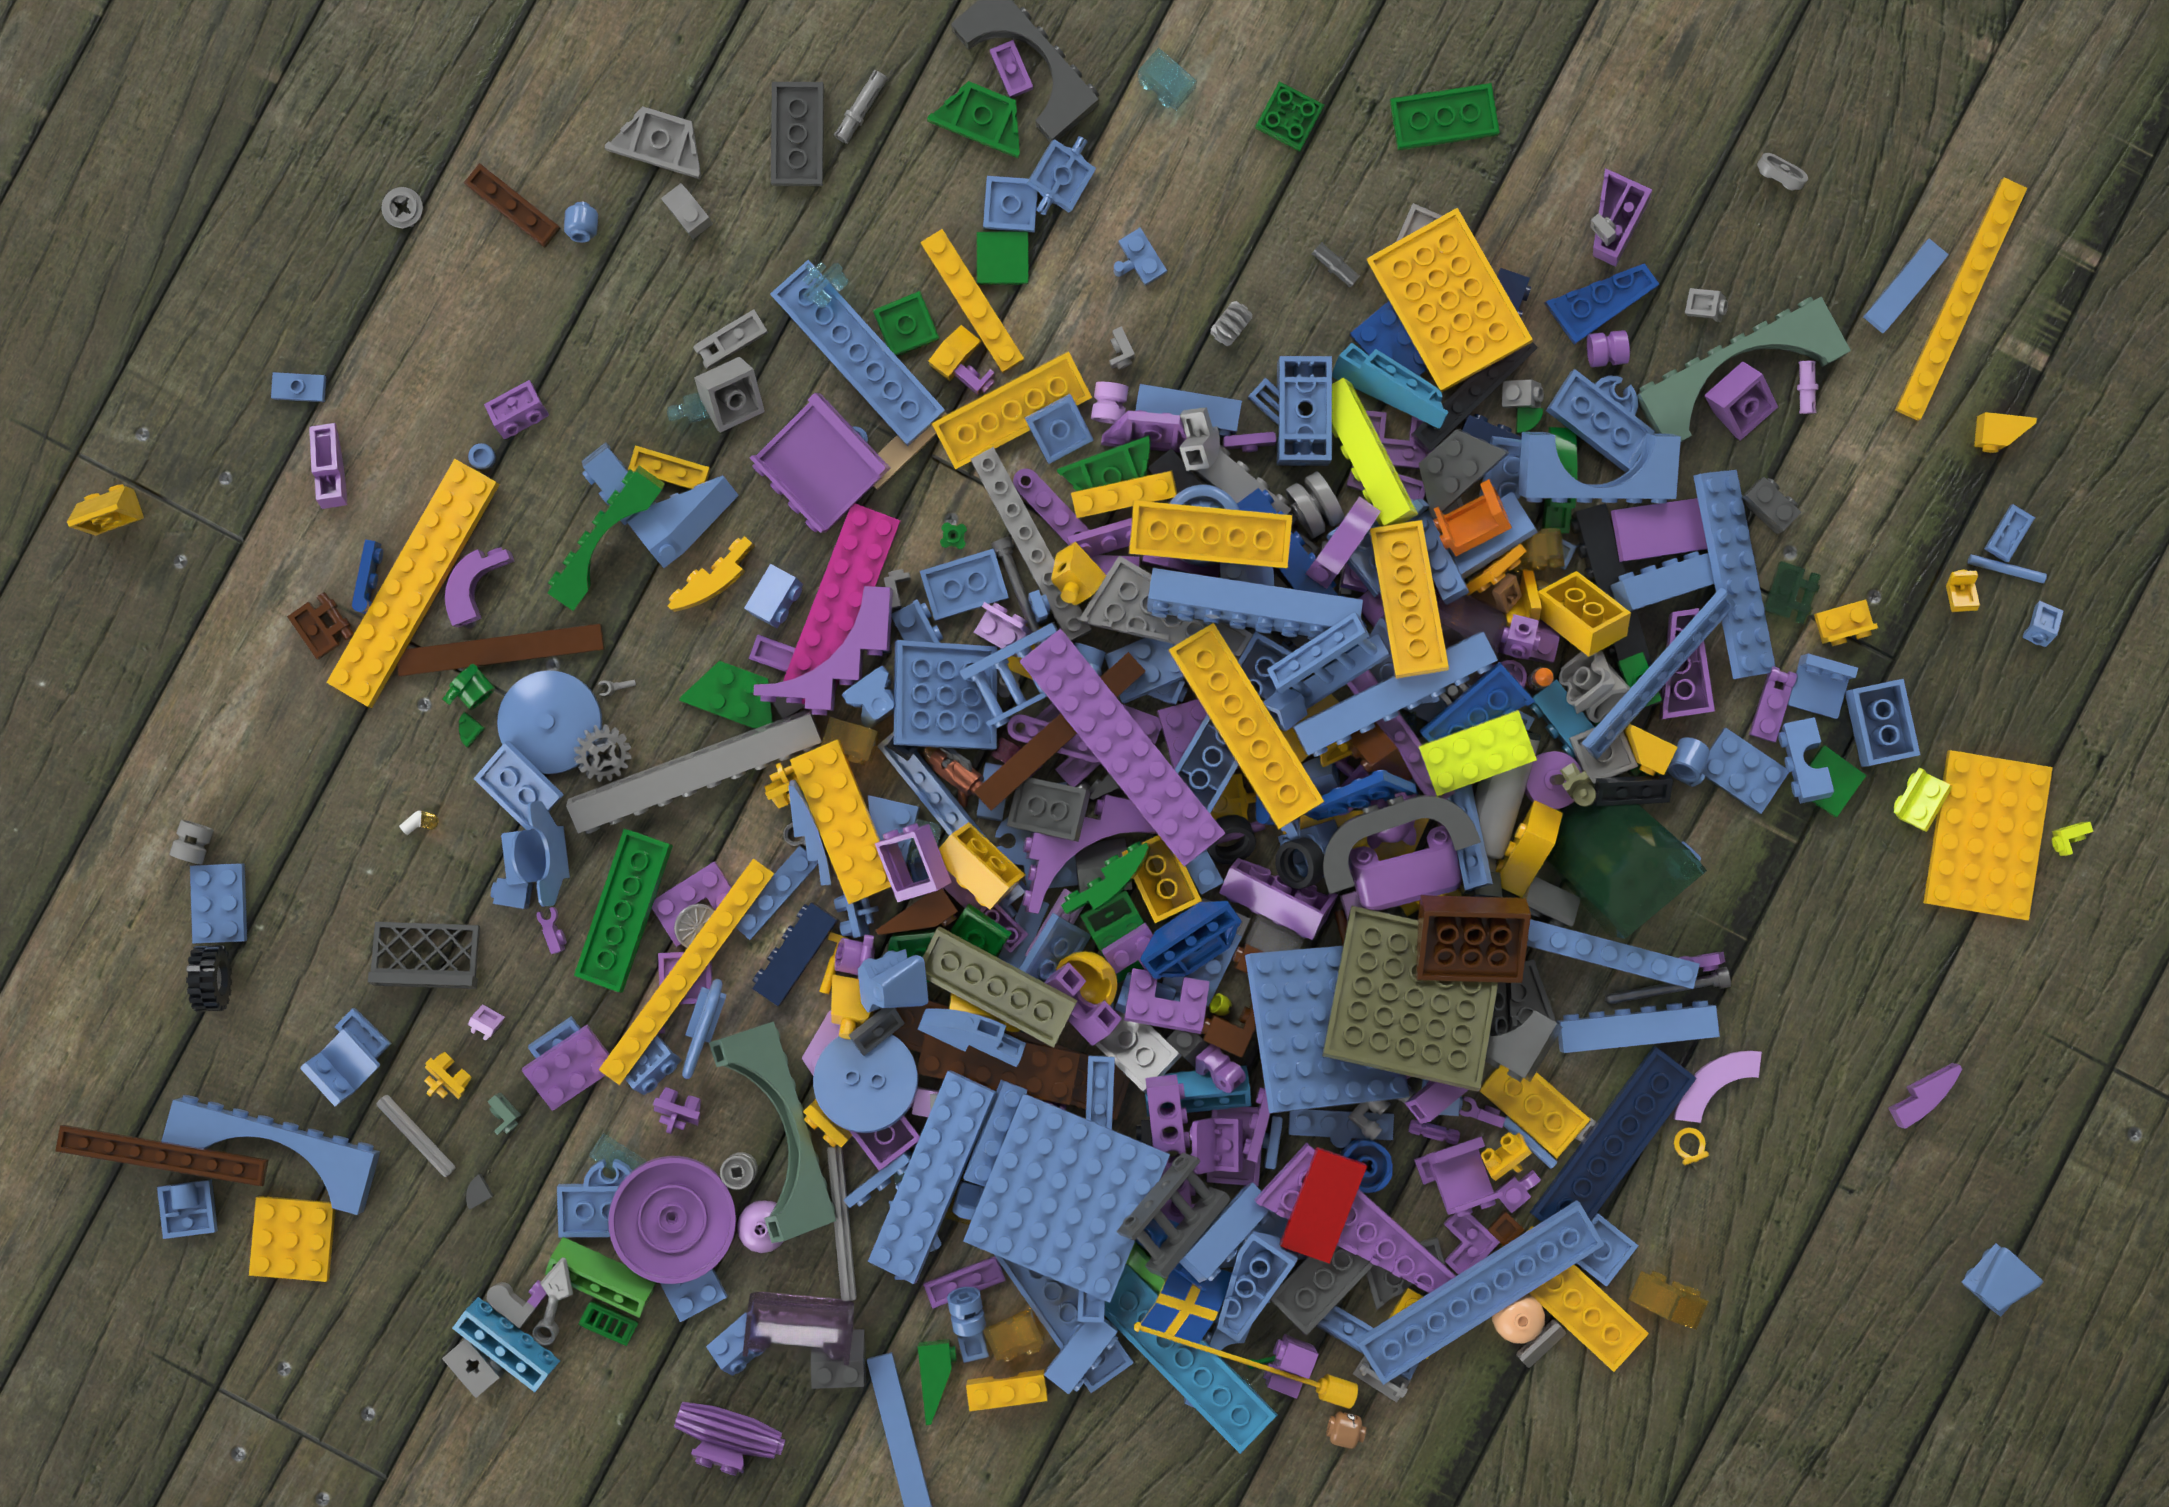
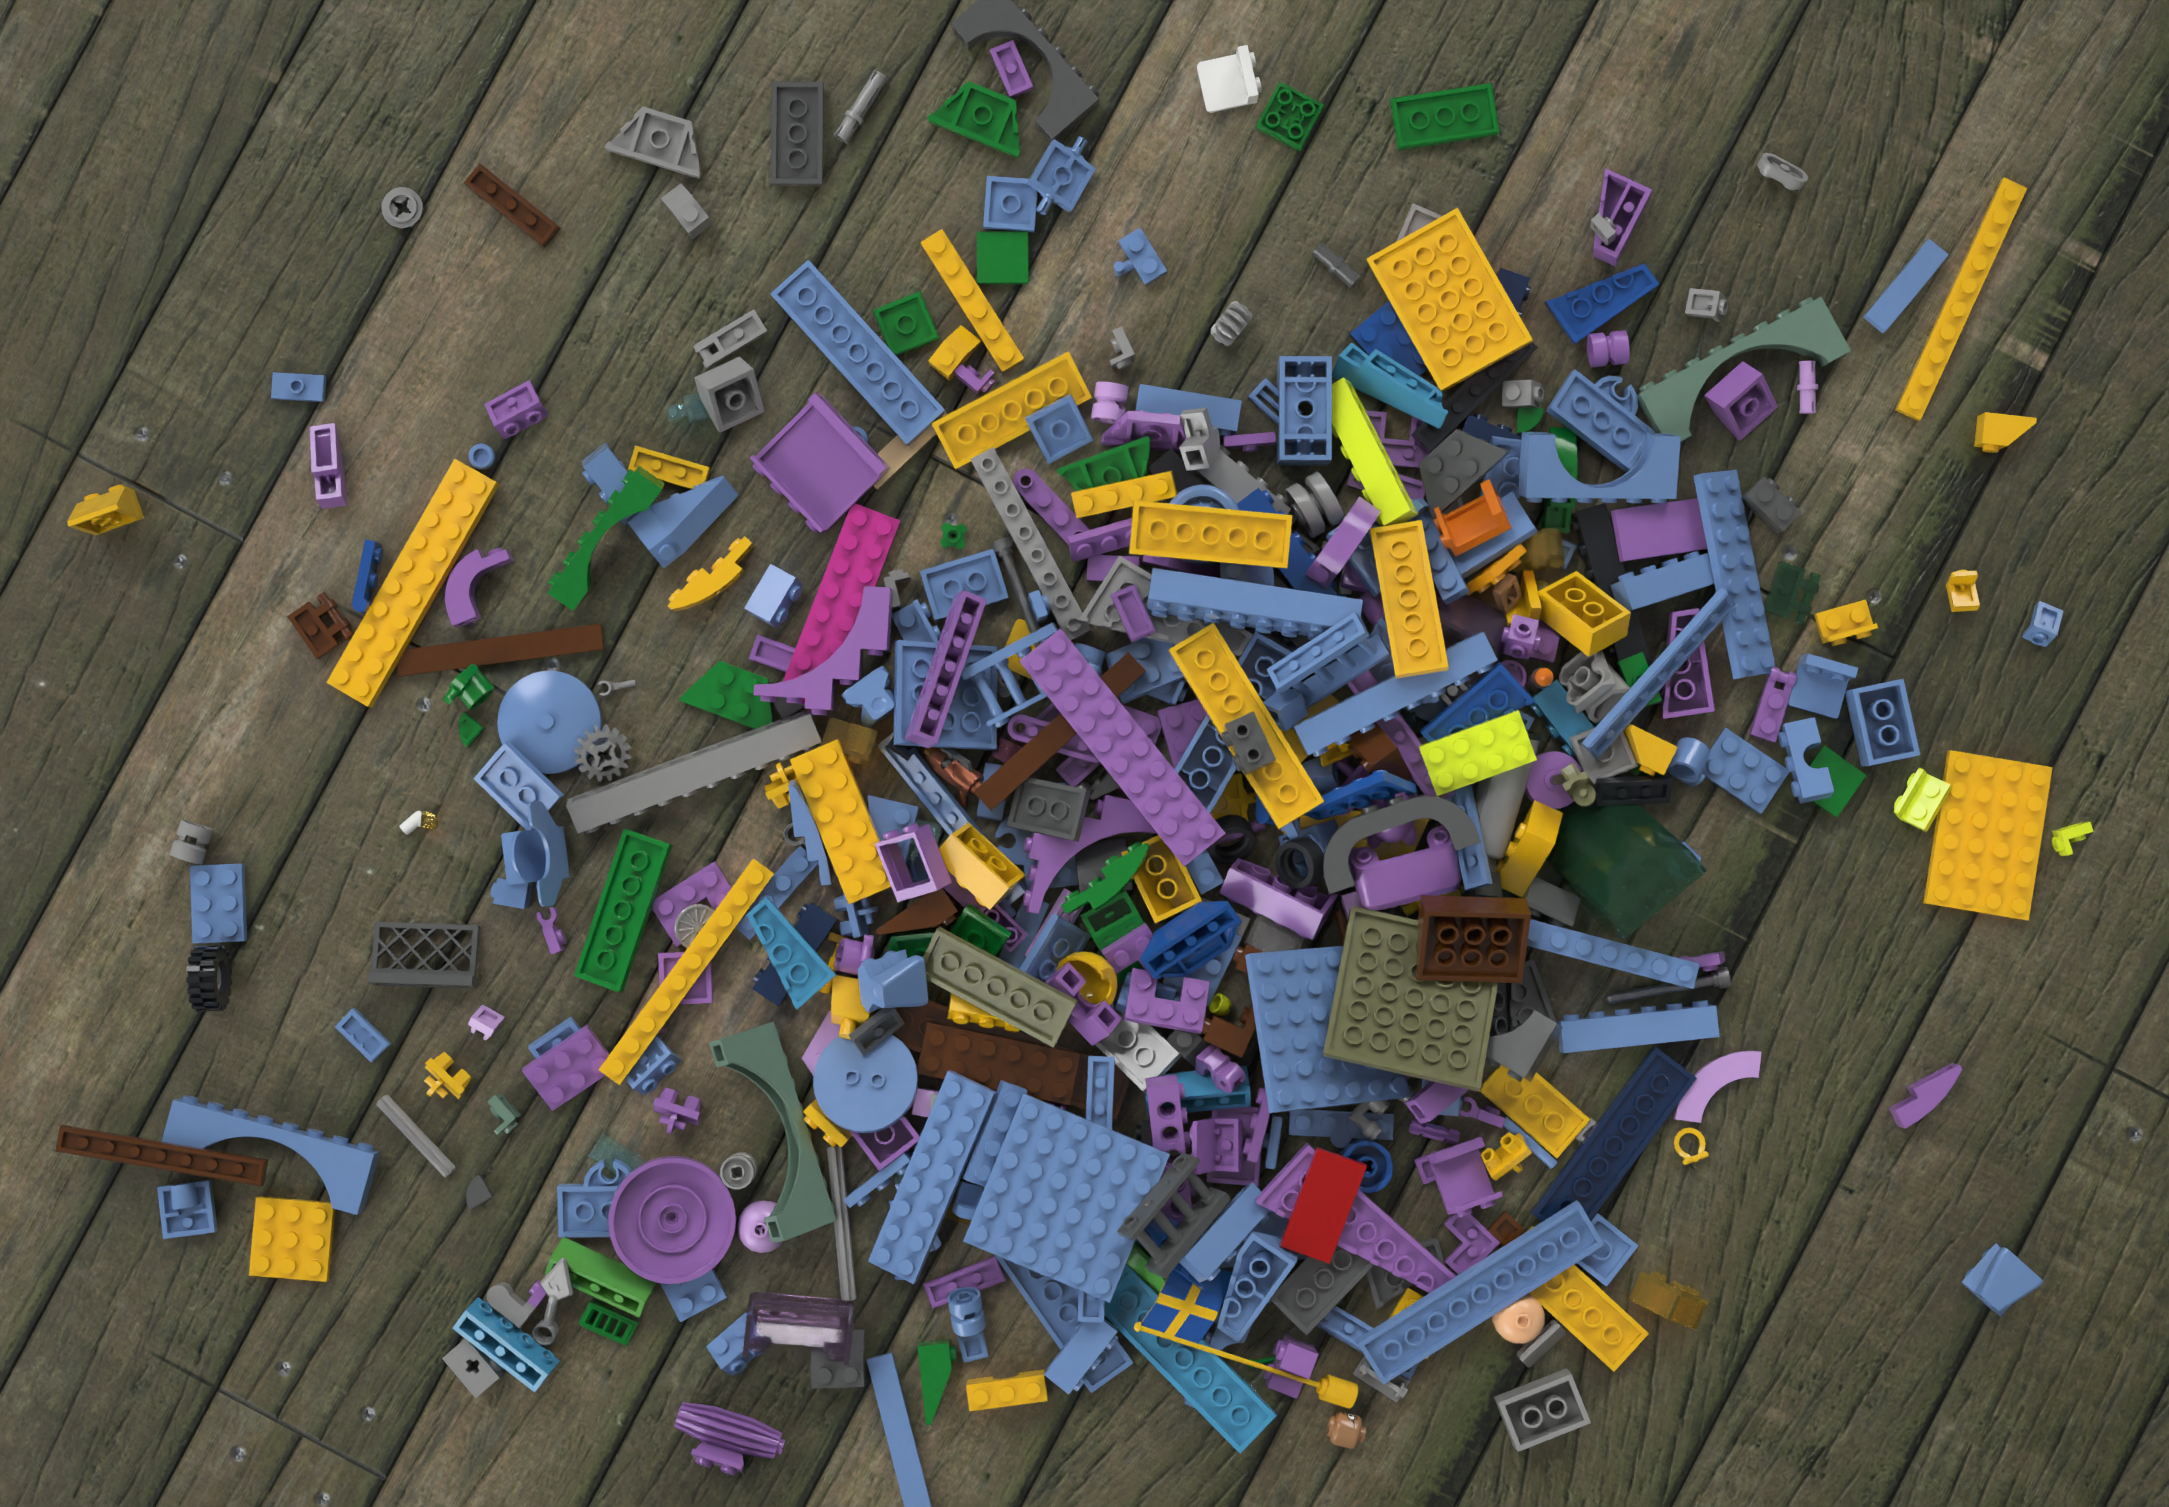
(341, 1067): medium blue bracket -> none
(581, 222): medium blue head -> none
(703, 1023): medium blue bar -> none
(792, 956): none -> dark azure wing
(833, 275): clear light blue hips -> none
(945, 669): none -> medium lavender brick
(967, 1029): medium blue slope -> none
(1000, 628): lavender bracket -> none
(1014, 1334): clear yellow brick -> none
(1076, 574): yellow torso -> none
(1133, 613): none -> medium lavender tile
(1166, 79): clear light blue brick -> none
(1229, 81): none -> white bracket
(1248, 743): none -> dark grey brick
(1515, 1191): medium lavender plate -> none
(1542, 1410): none -> light grey brick
(2007, 568): medium blue bar -> none
(2009, 533): medium blue plate -> none

